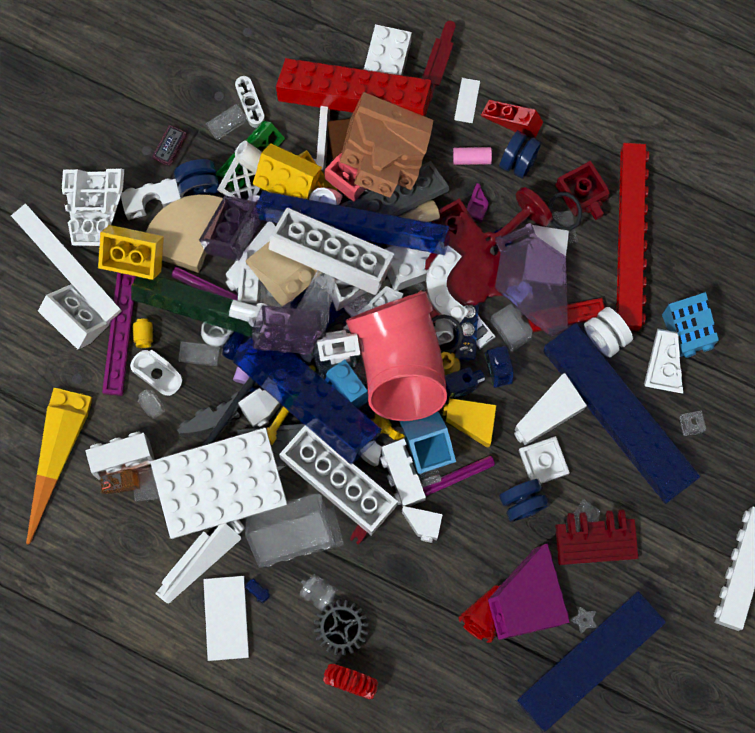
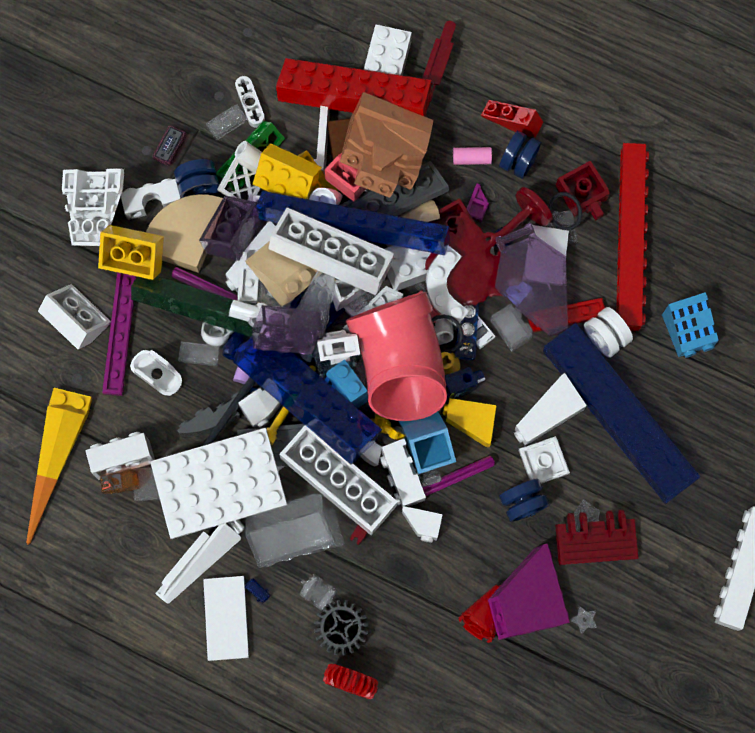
(66, 263): white tile -> none
(143, 333): yellow brick -> none
(150, 403): clear brick -> none
(467, 100): white sticker -> none
(499, 365): clear blue torso -> none
(590, 661): clear blue brick -> none
(664, 363): white wing -> none
(689, 428): clear plate -> none

